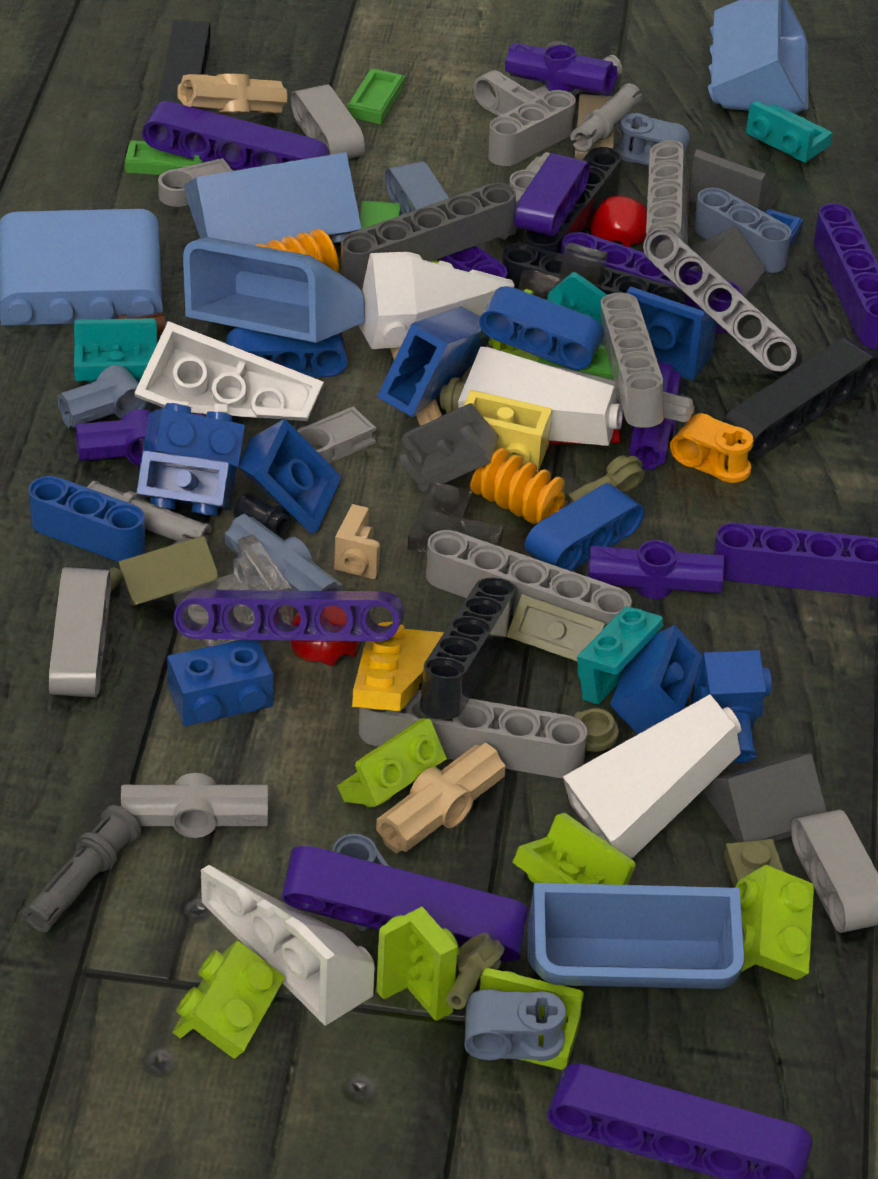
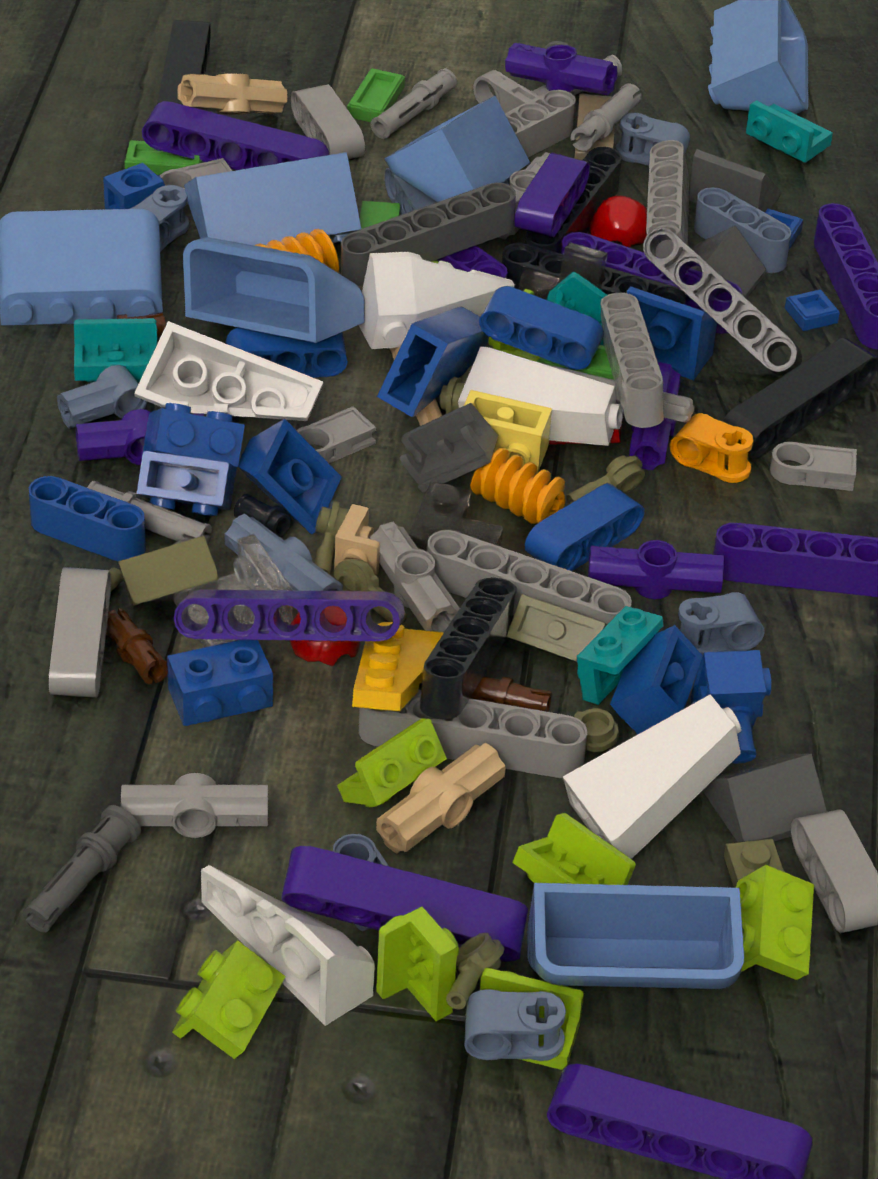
(130, 187): none -> blue brick
(136, 647): none -> reddish brown pin
(168, 206): none -> sand blue piece
(328, 524): none -> olive plate
(359, 576): none -> olive plate
(414, 578): none -> light grey piece
(423, 96): none -> light grey pin
(461, 153): none -> medium blue windscreen
(512, 694): none -> reddish brown pin
(721, 623): none -> sand blue piece
(812, 310): none -> blue tile
(820, 465): none -> light grey piece

